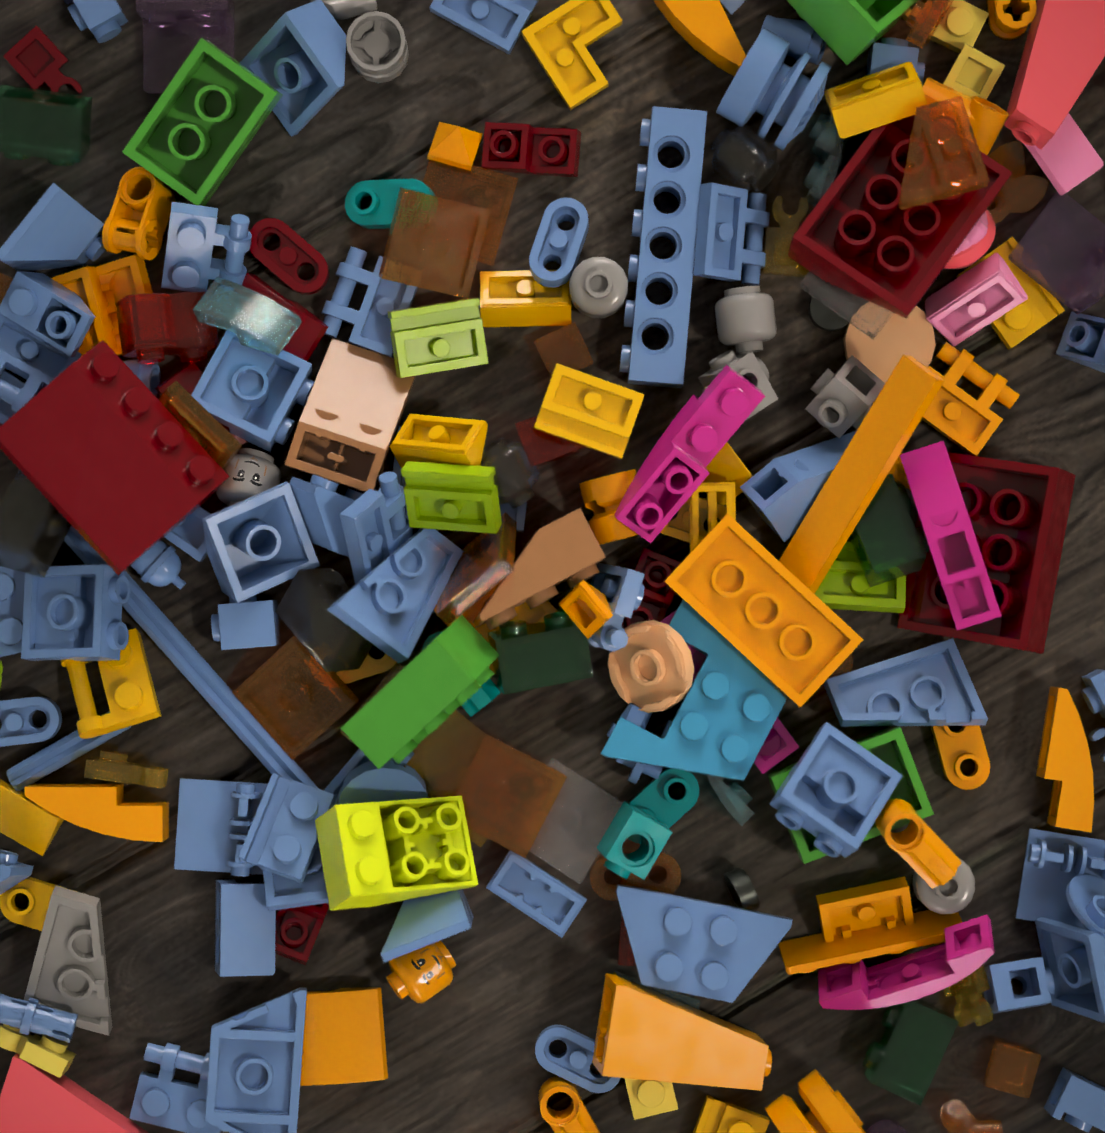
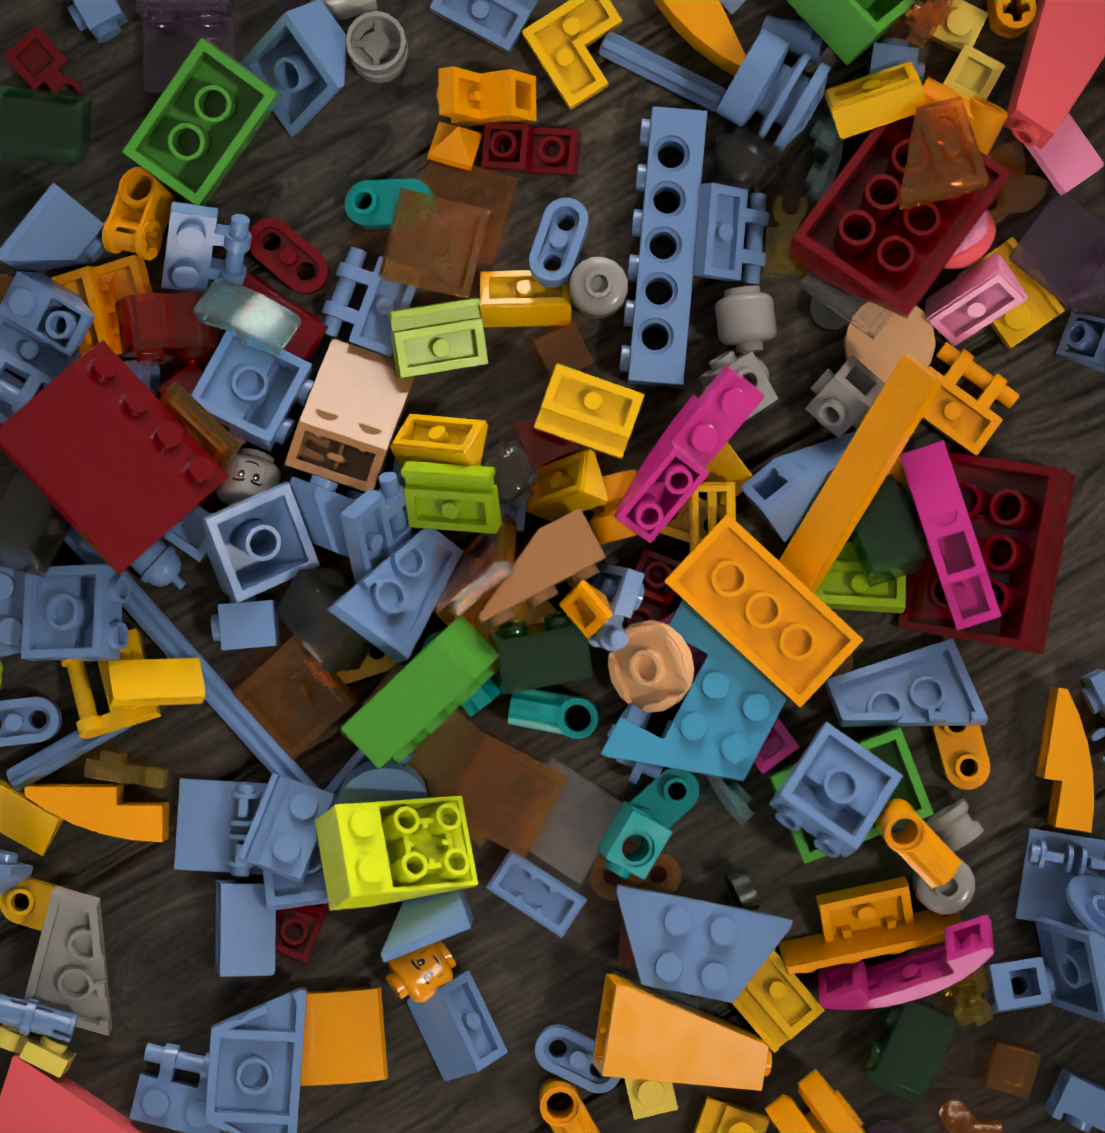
(155, 682): none -> yellow slope
(458, 1028): none -> medium blue panel
(486, 97): none -> light orange brick
(548, 711): none -> teal piece
(567, 486): none -> yellow slope
(662, 71): none -> medium blue axle
(777, 1003): none -> yellow plate
(955, 825): none -> light grey wheel

